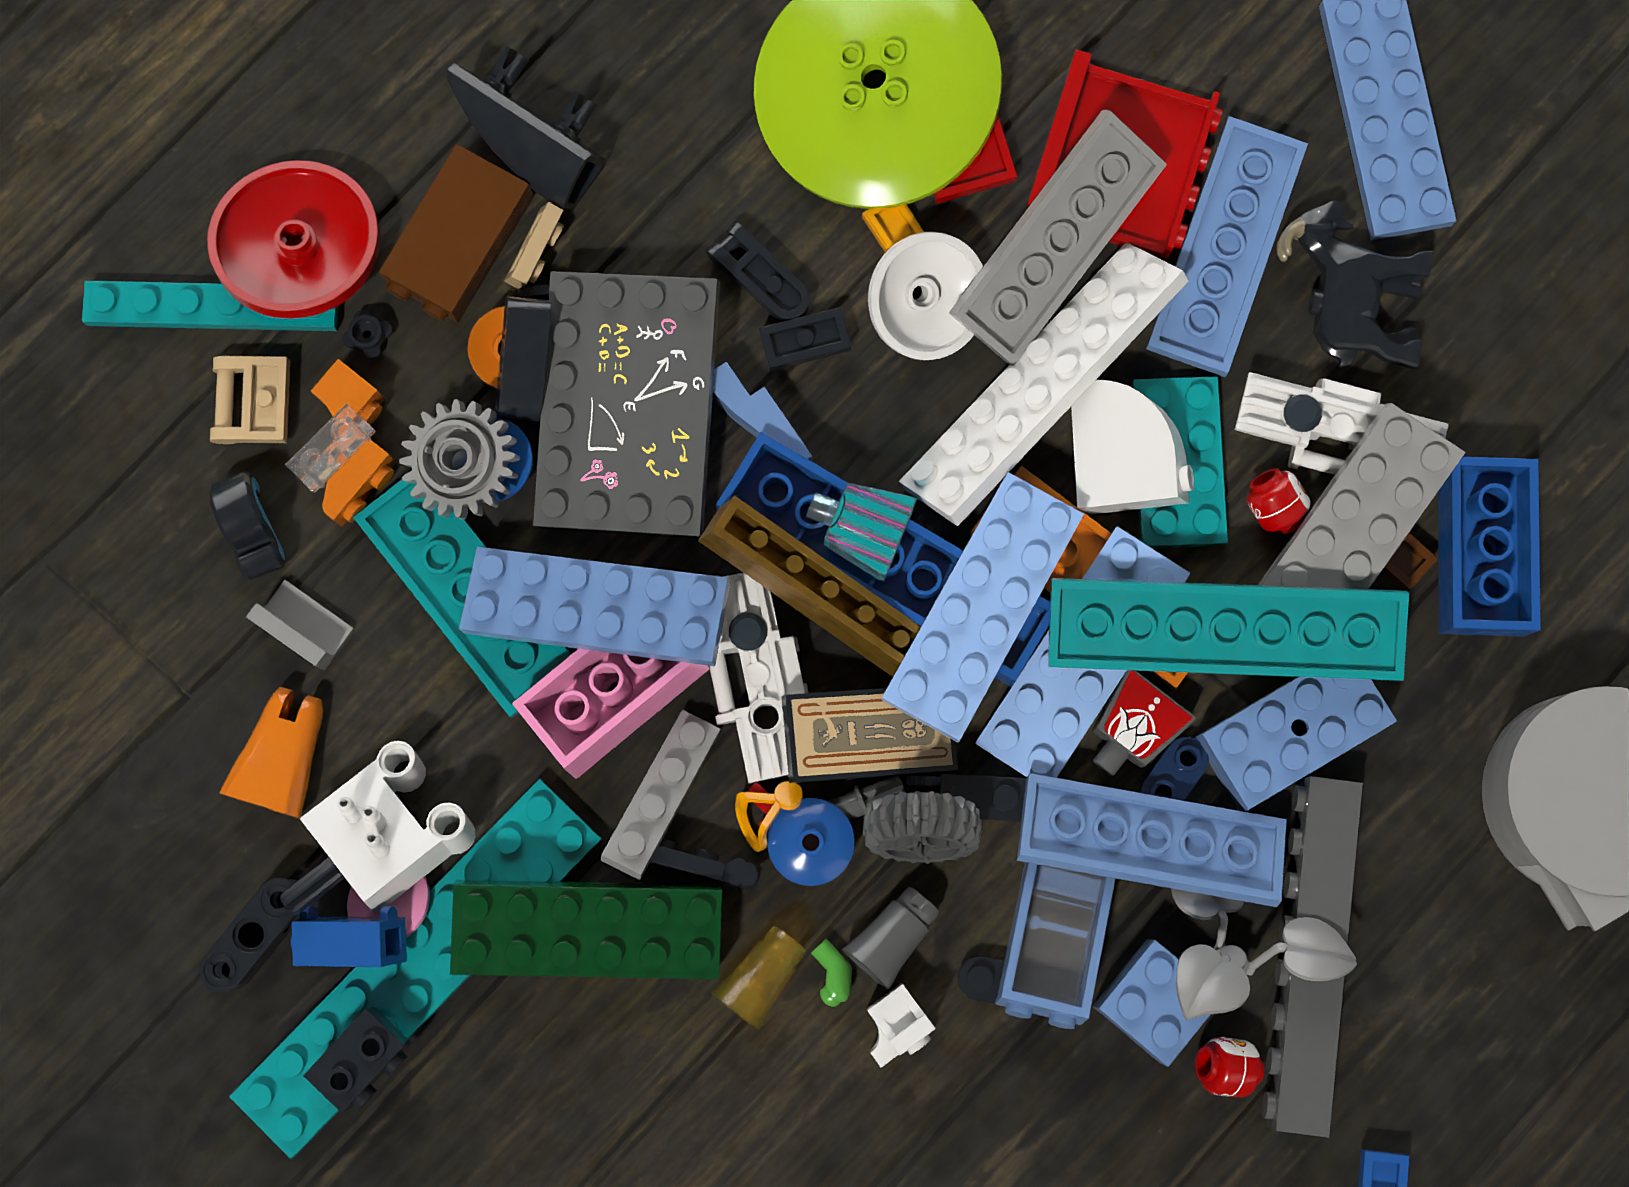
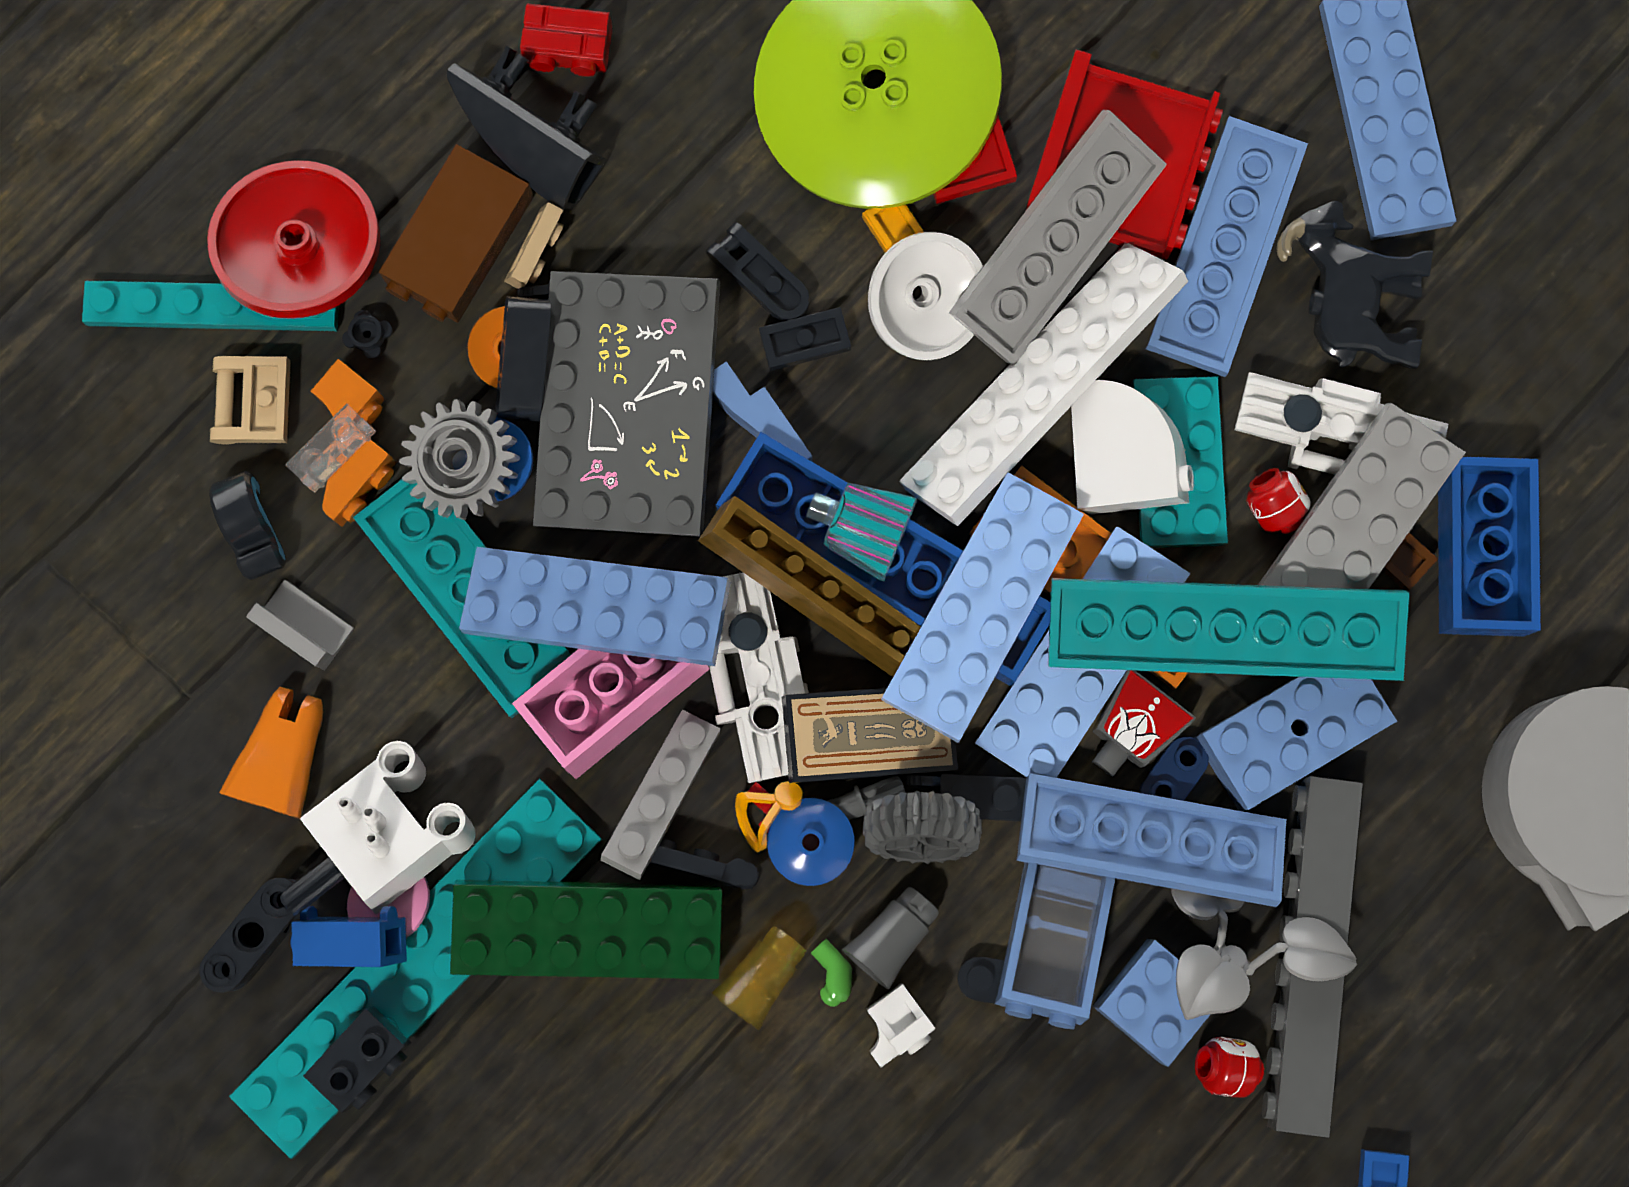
(566, 39): none -> red brick

